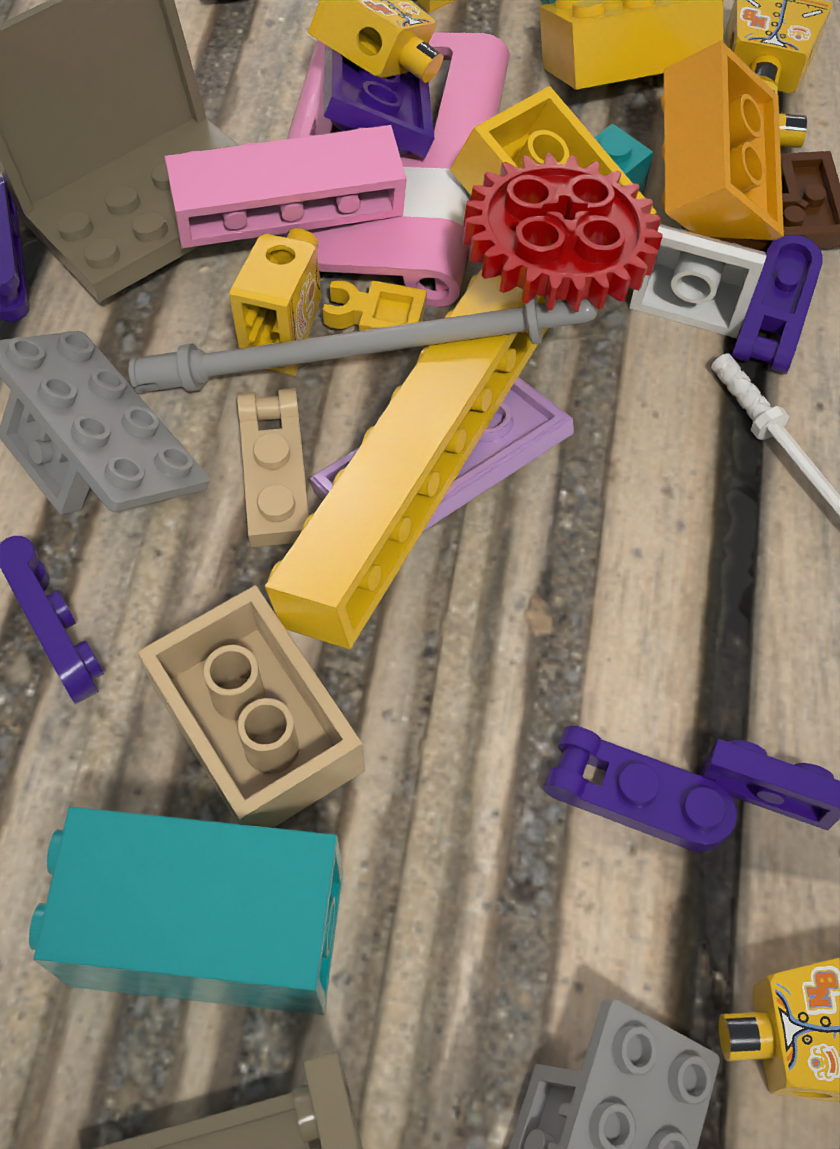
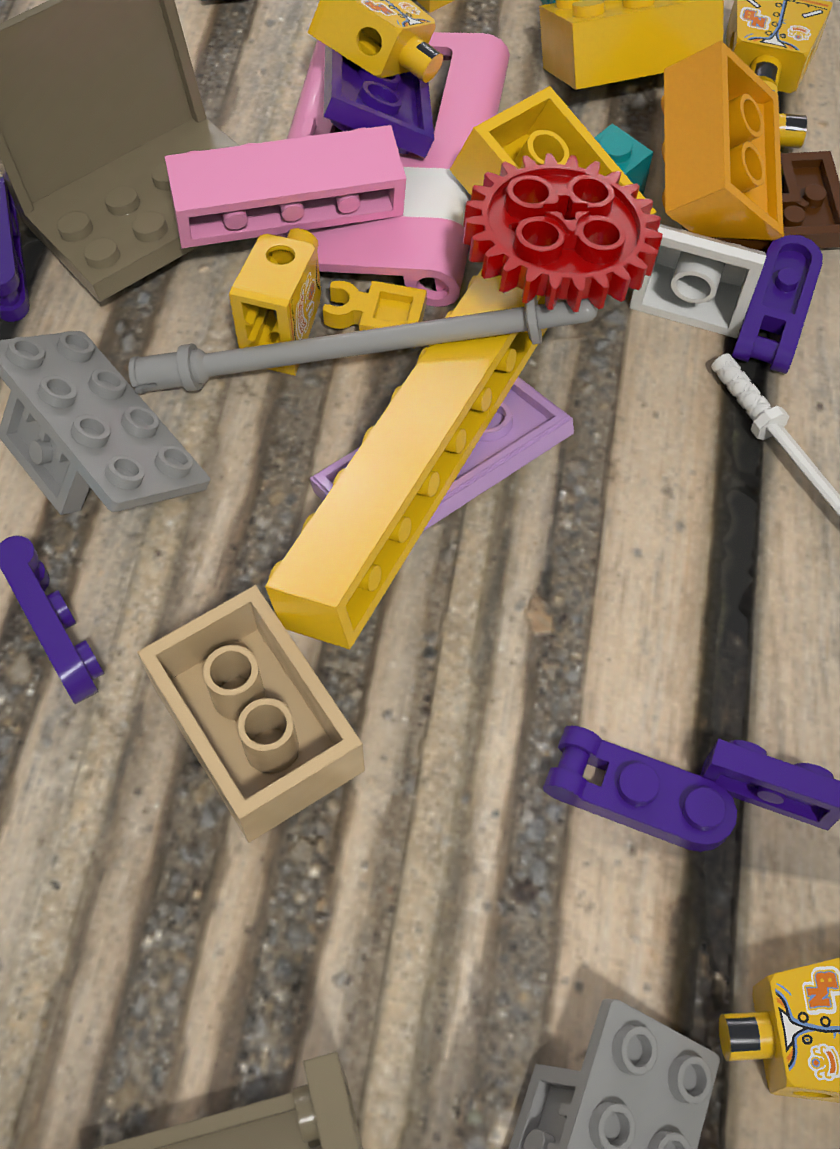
(190, 910): teal brick -> none
(273, 468): tan plate -> none

